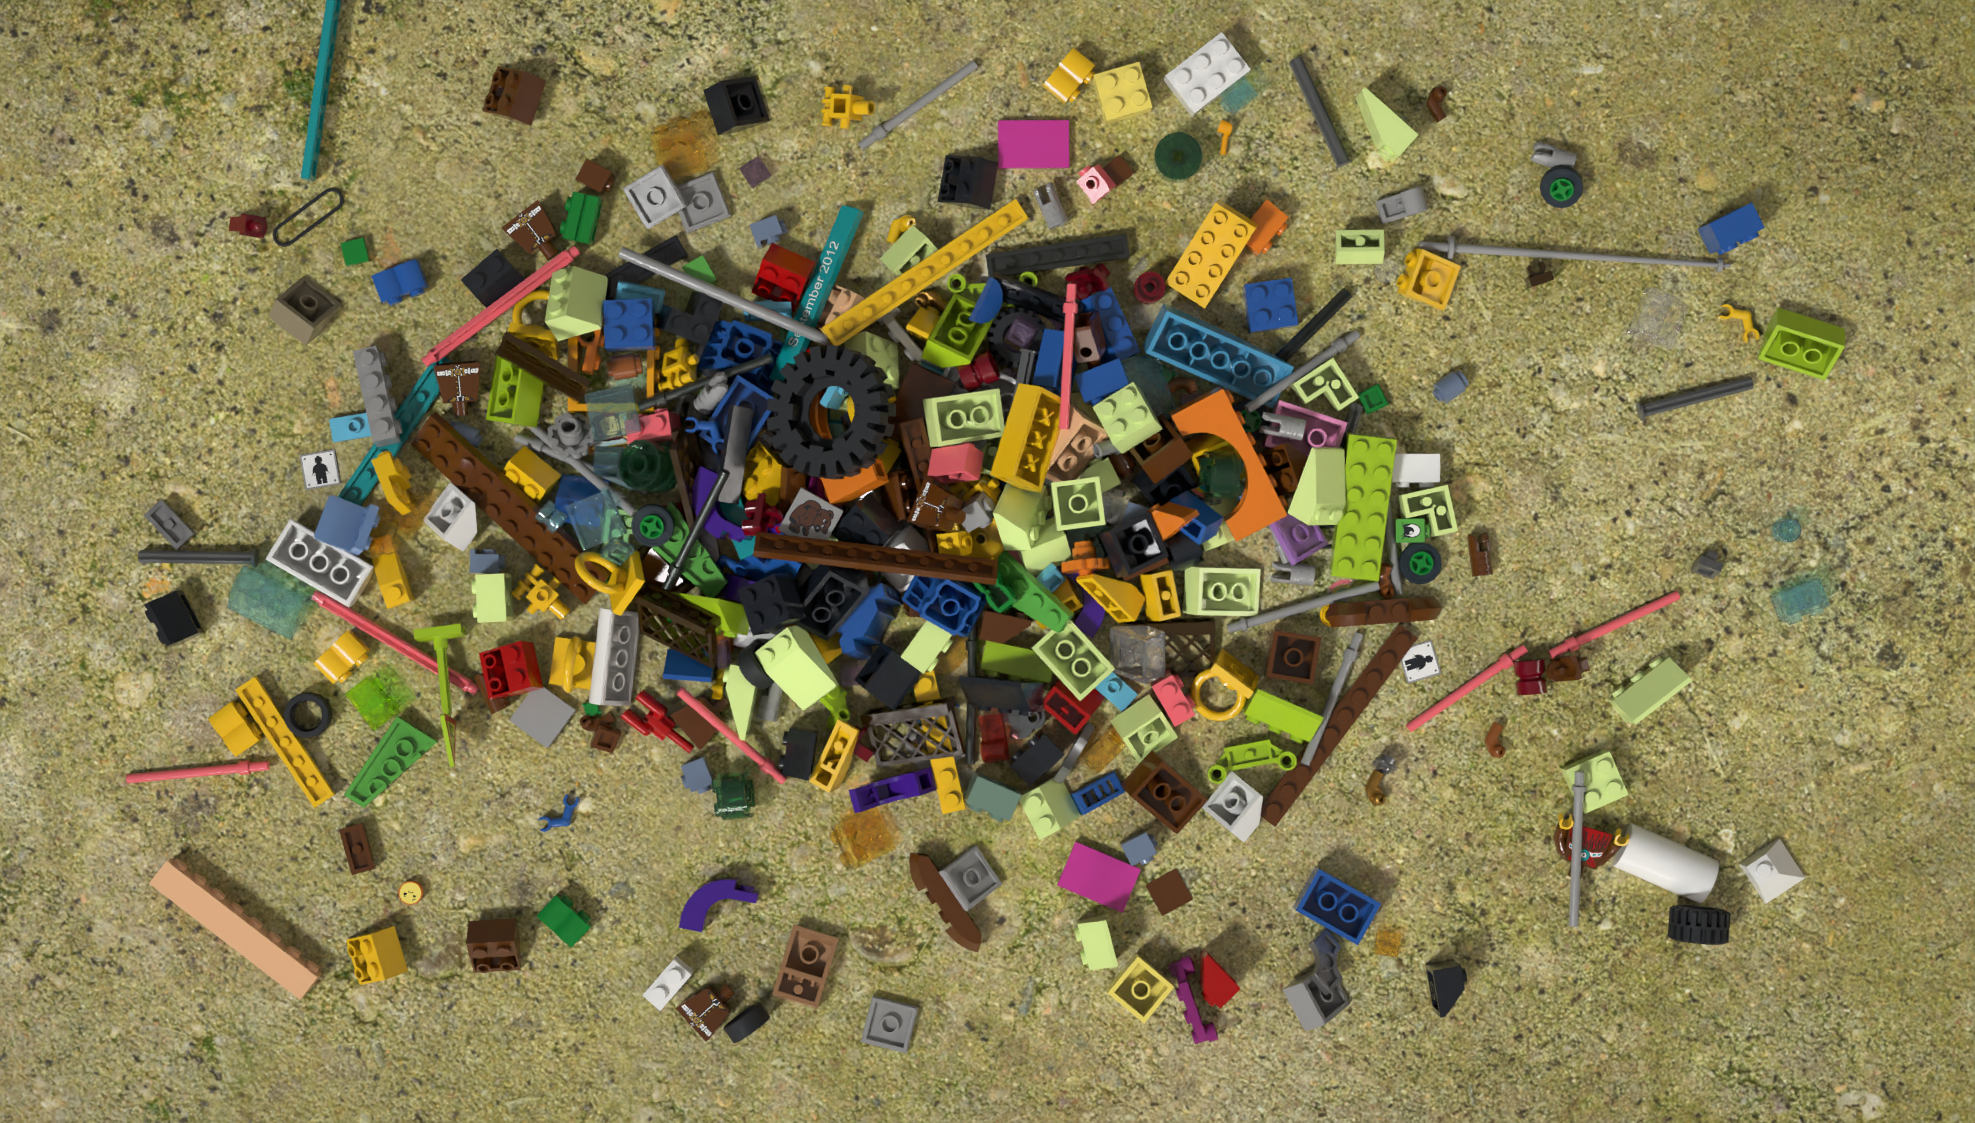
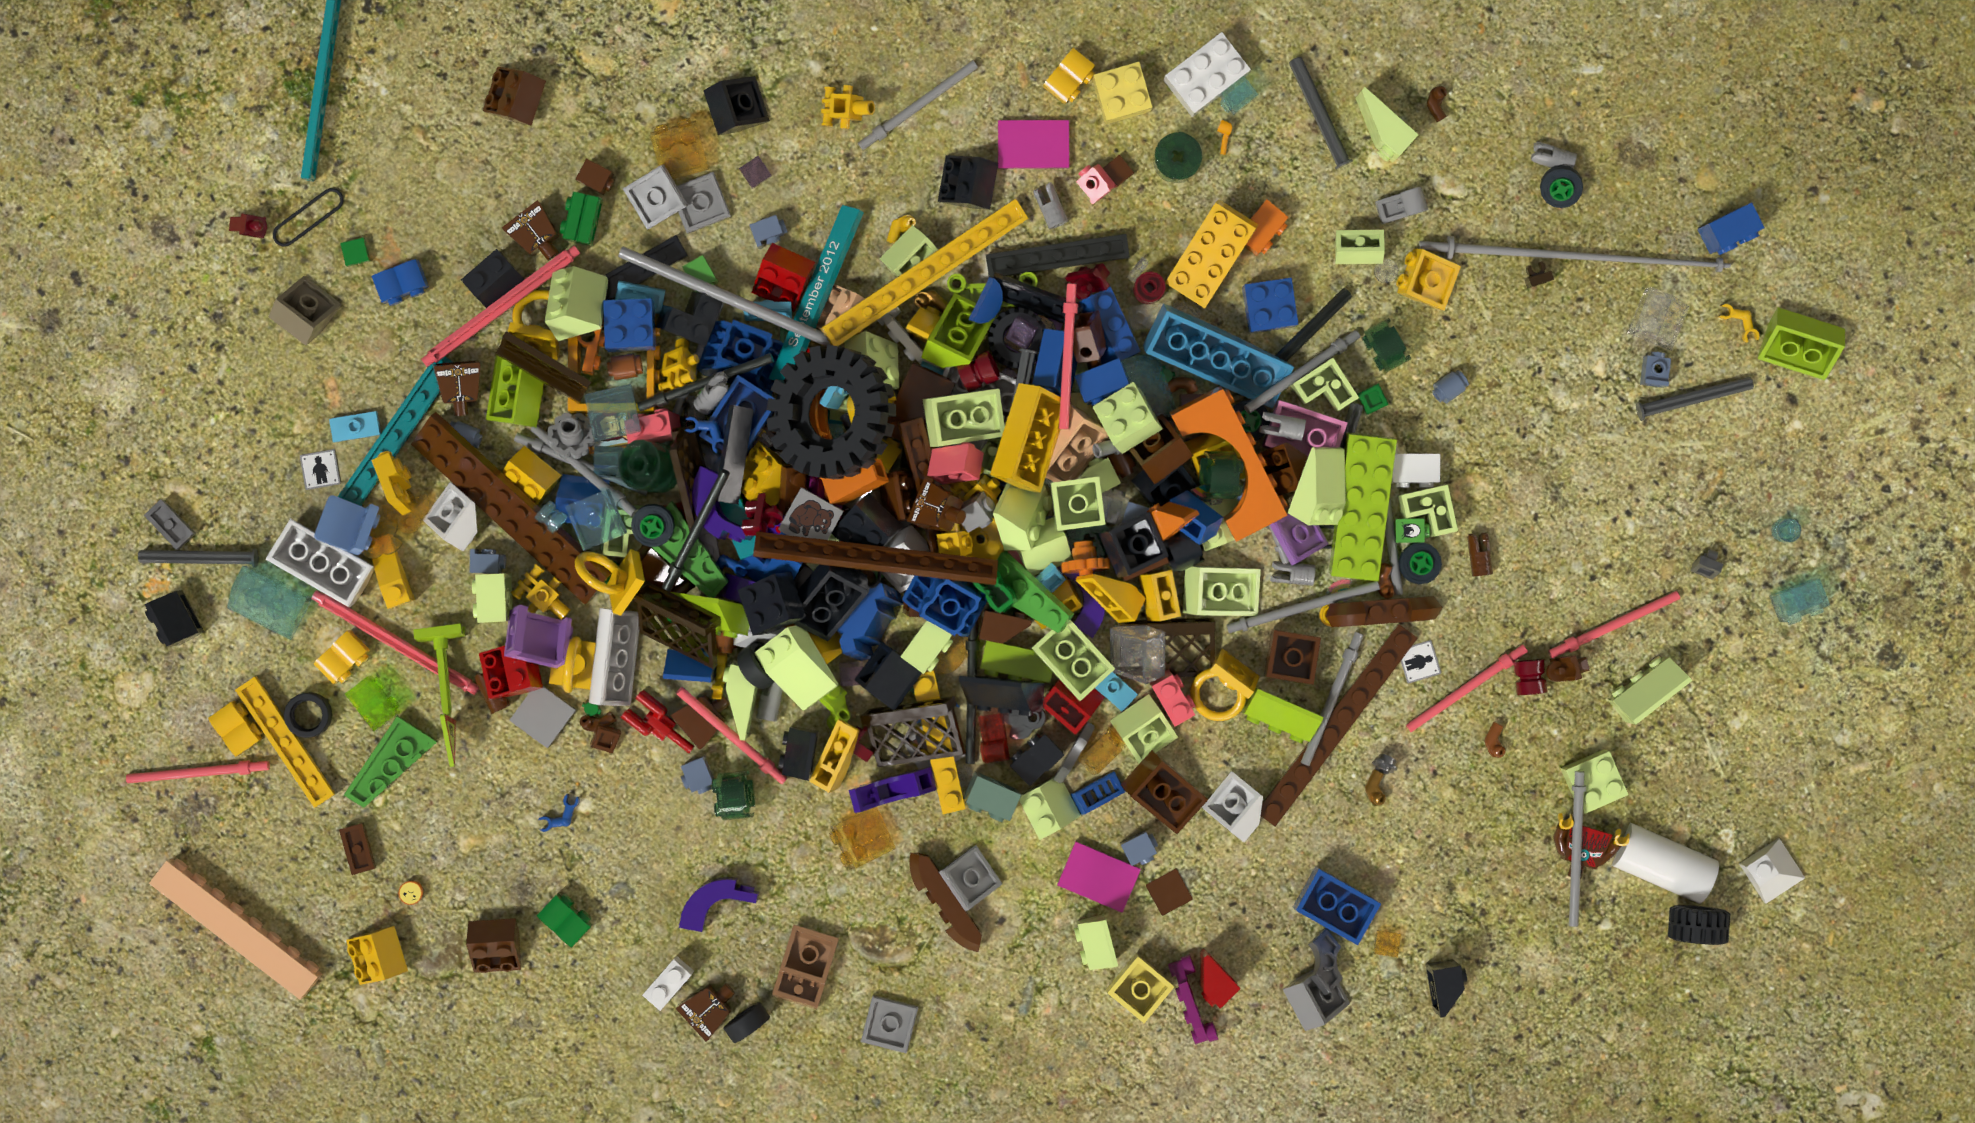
(377, 397): light grey brick -> none
(537, 637): none -> medium lavender panel
(617, 551): clear light blue tile -> none
(723, 654): tile -> none
(1249, 755): lime plate -> none
(1386, 346): none -> clear green brick
(1648, 374): none -> sand blue brick

